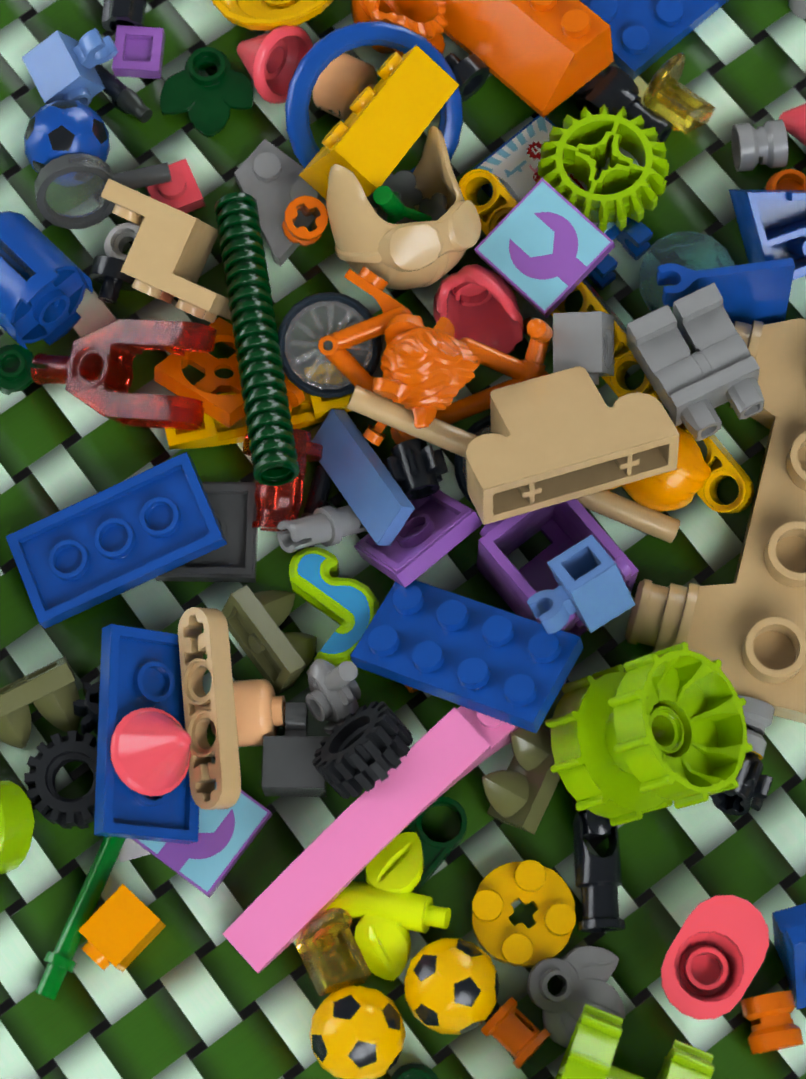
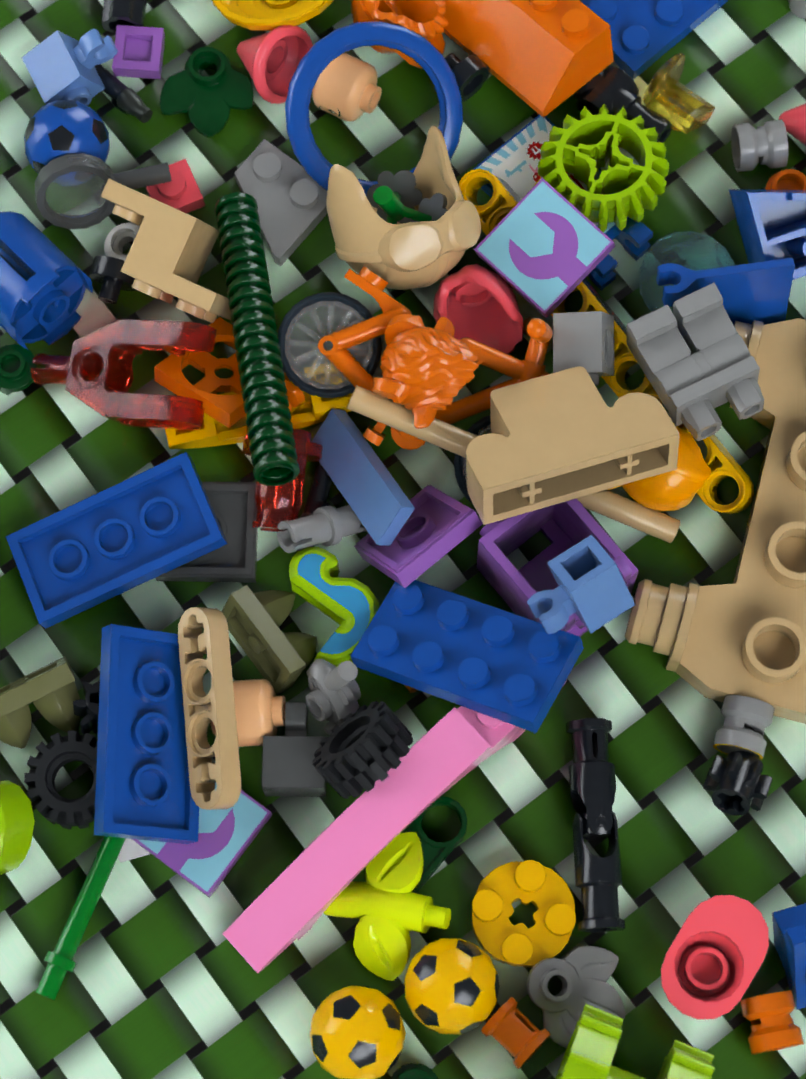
(120, 930): light orange brick -> none
(150, 751): coral hat -> none
(307, 205): orange bush -> none
(332, 952): clear yellow plate -> none
(383, 122): yellow wedge -> none
(416, 468): black gear -> none
(526, 787): olive tile -> none
(649, 735): lime piece -> none

